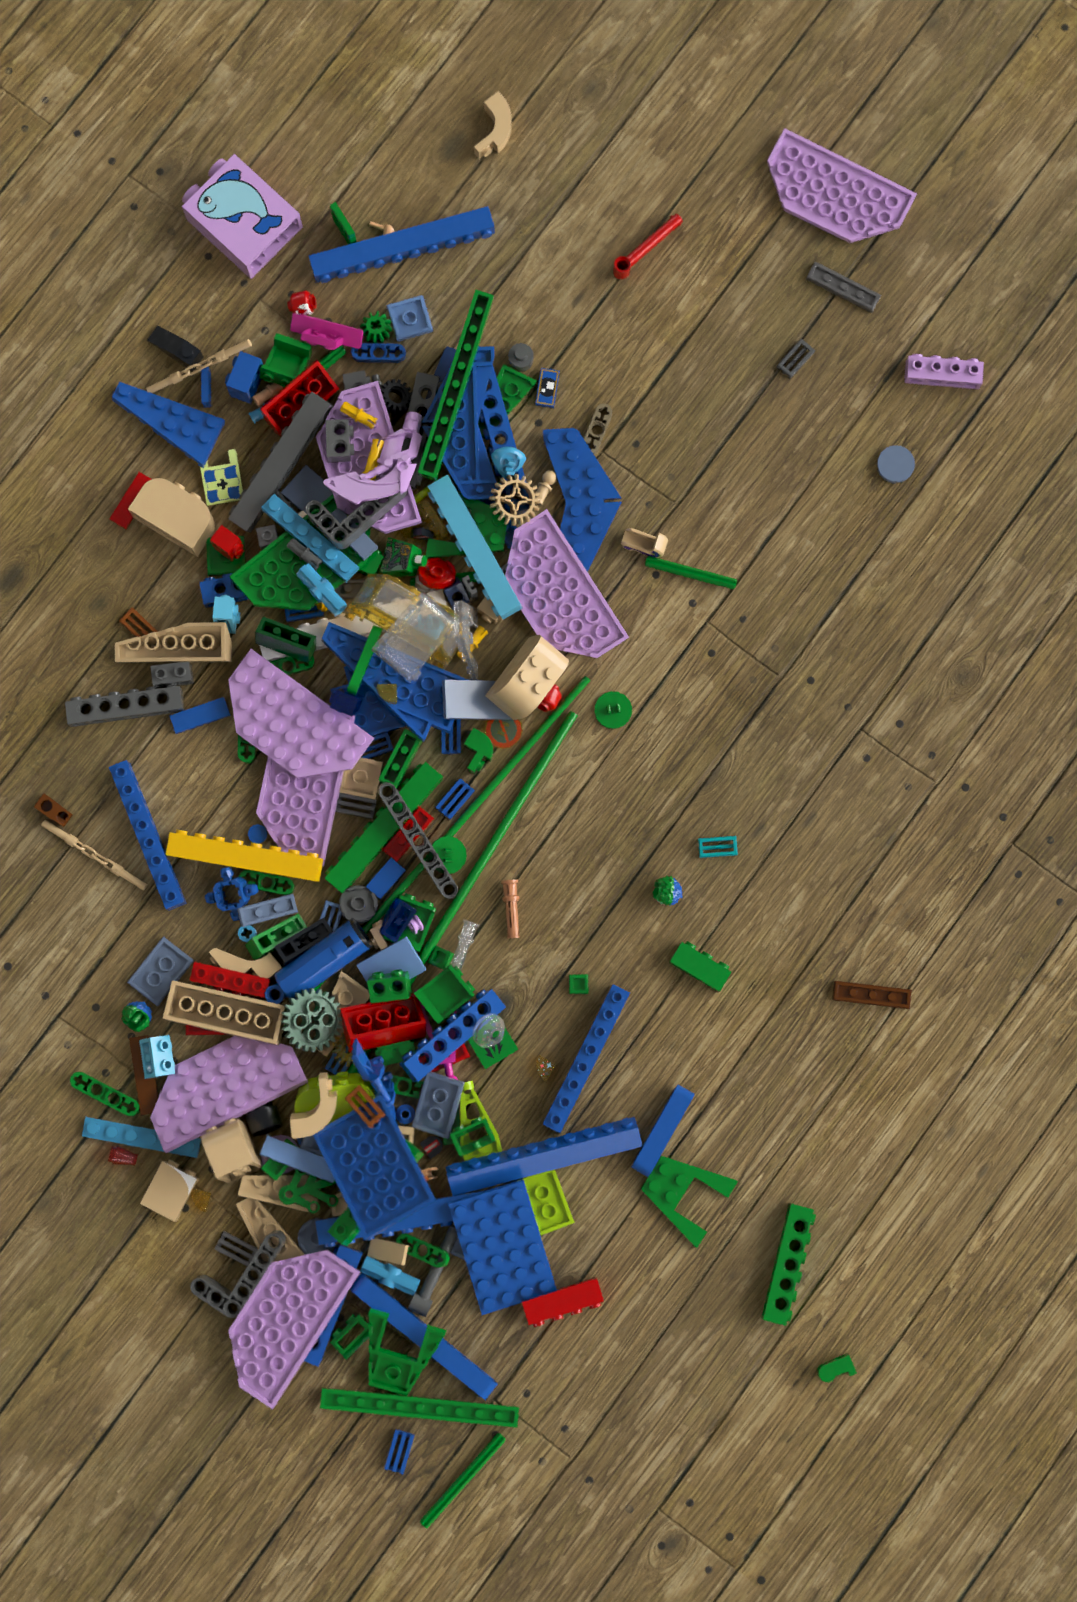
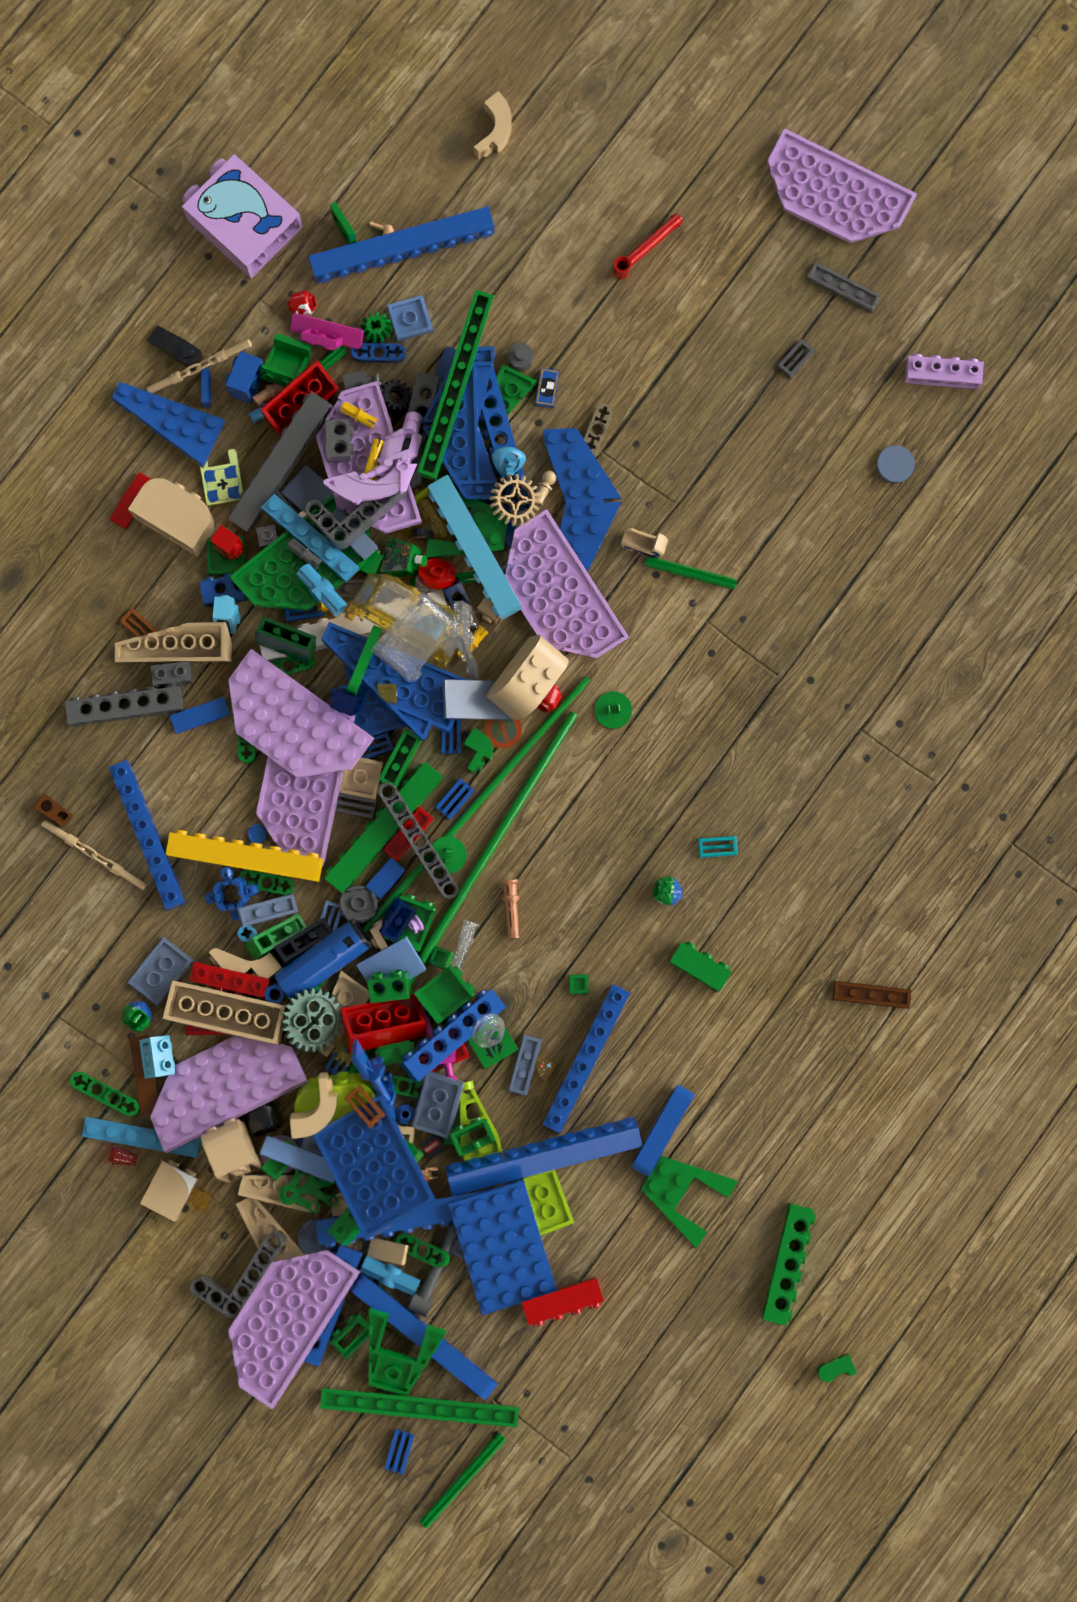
(221, 1241): flat silver tile -> none
(469, 588): dark grey tile -> none
(525, 1065): none -> sand blue tile

